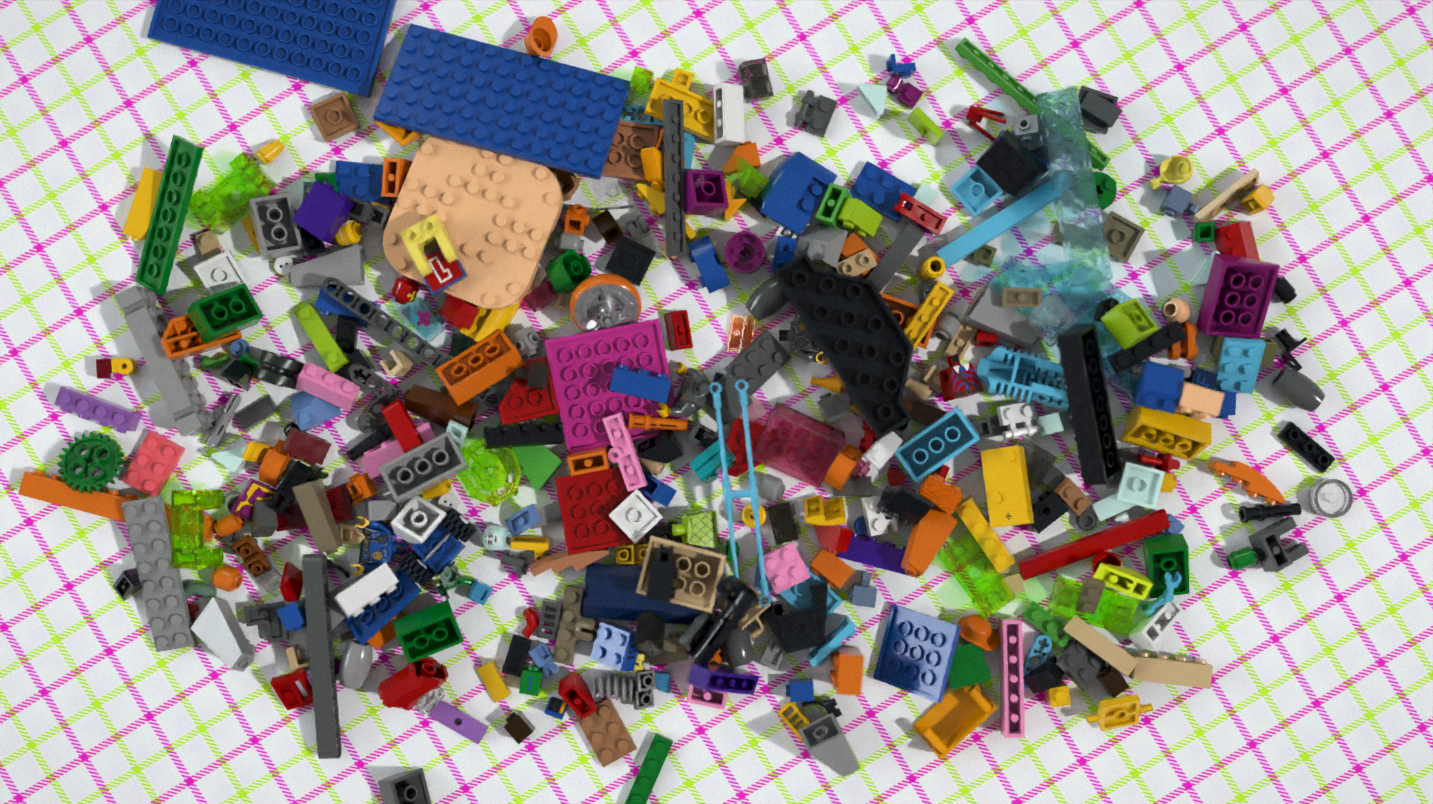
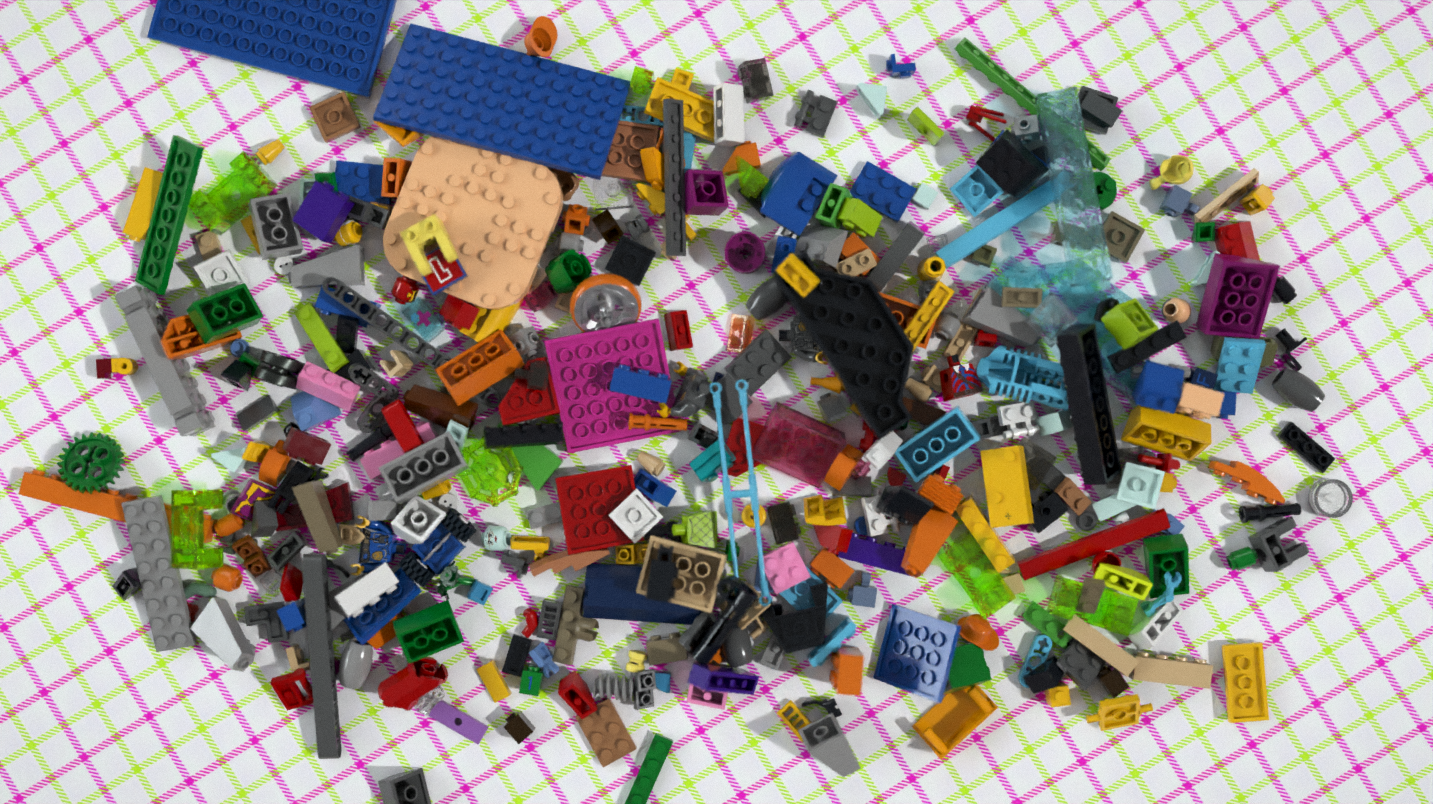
(93, 407): medium lavender brick -> none
(153, 464): coral plate -> none
(214, 364): bright green arm -> none
(223, 420): light grey axle -> none
(286, 550): none -> dark grey slope
(311, 244): black slope -> none
(361, 488): orange window -> none
(459, 344): clear green bracket -> none
(523, 520): medium blue plate -> none
(556, 708): slope -> none
(588, 461): orange brick -> none
(615, 646): brick -> none
(624, 452): bright pink hinge -> none
(650, 633): clear smoke brick -> none
(661, 448): black slope -> none
(707, 261): blue brick -> none
(734, 204): light orange slope -> none
(770, 488): light grey head -> none
(797, 275): none -> yellow slope
(800, 690): blue brick -> none
(908, 95): magenta plate -> none
(920, 214): red plate -> none
(1011, 677): bright pink brick -> none
(1189, 347): orange brick -> none
(1245, 682): none -> yellow plate

